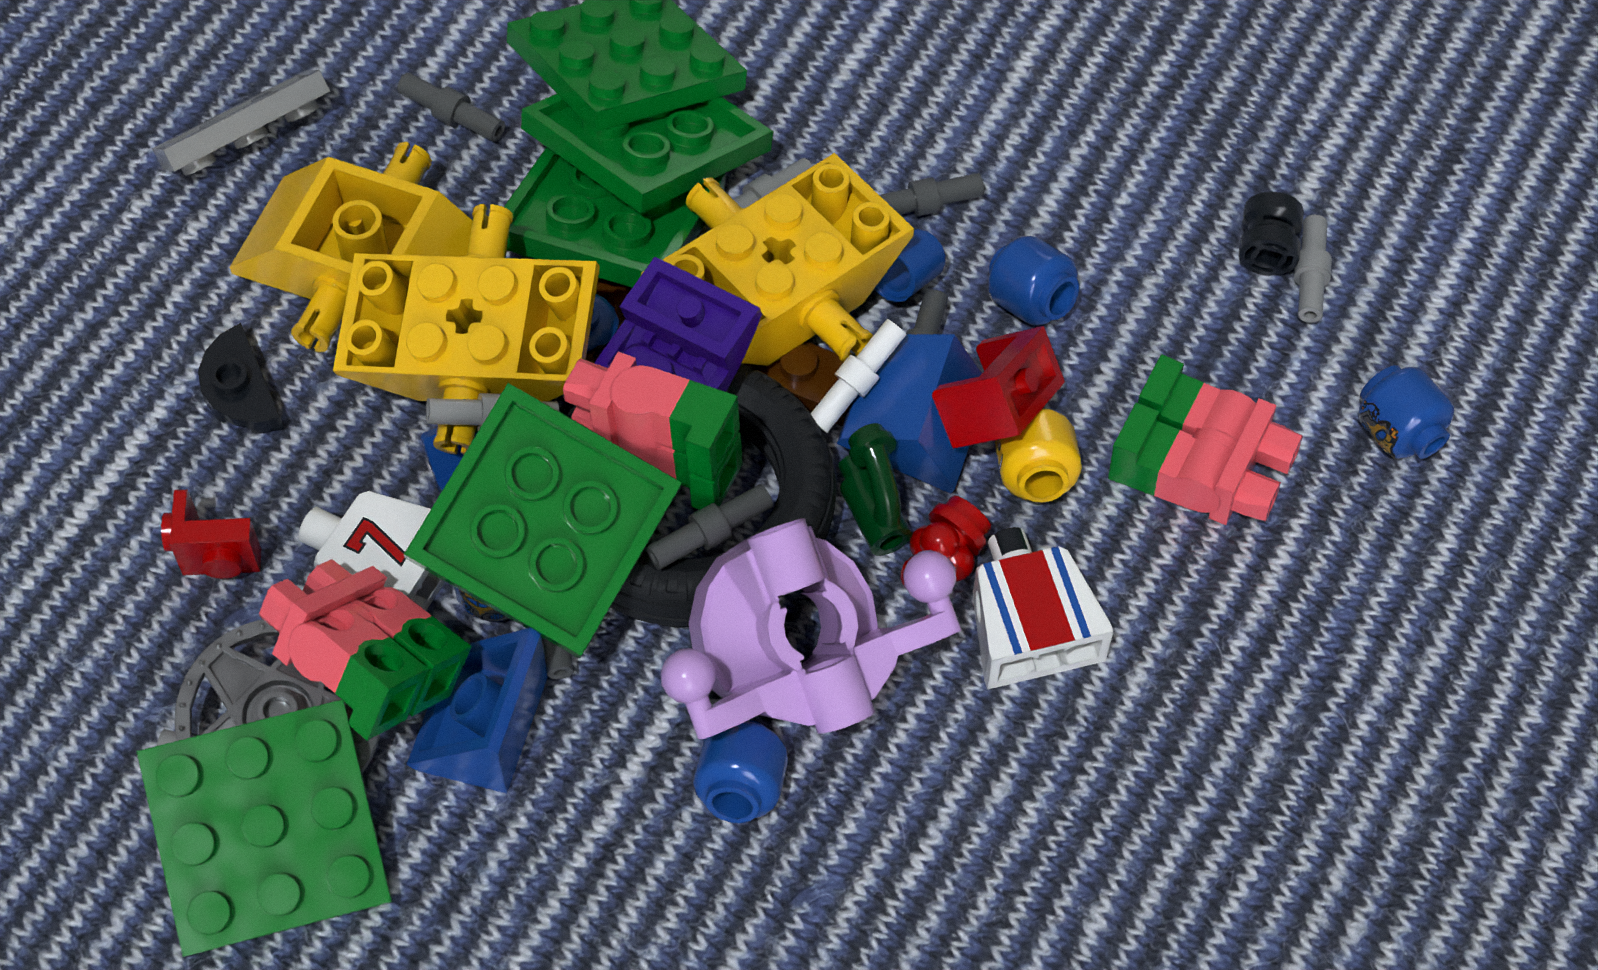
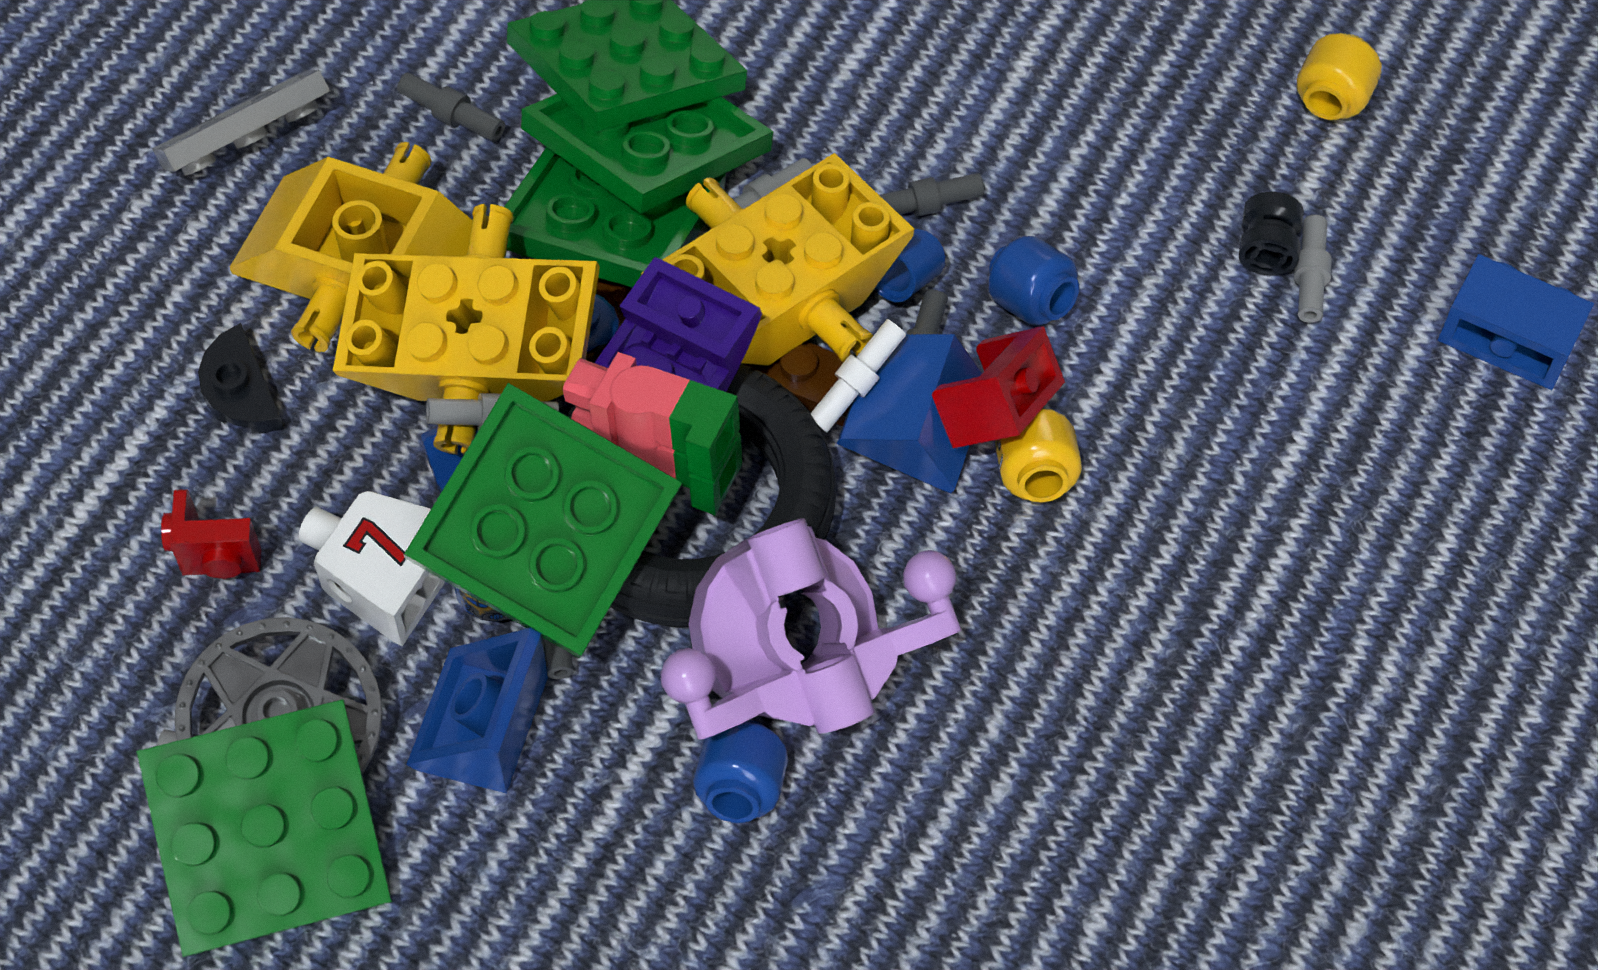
(364, 644): hips -> none
(709, 526): dark grey bar -> none
(873, 490): dark green plant -> none
(956, 532): red piece -> none
(1035, 613): torso -> none
(1202, 446): coral hips -> none
(1338, 76): none -> yellow head
(1406, 412): blue head -> none
(1515, 321): none -> blue brick

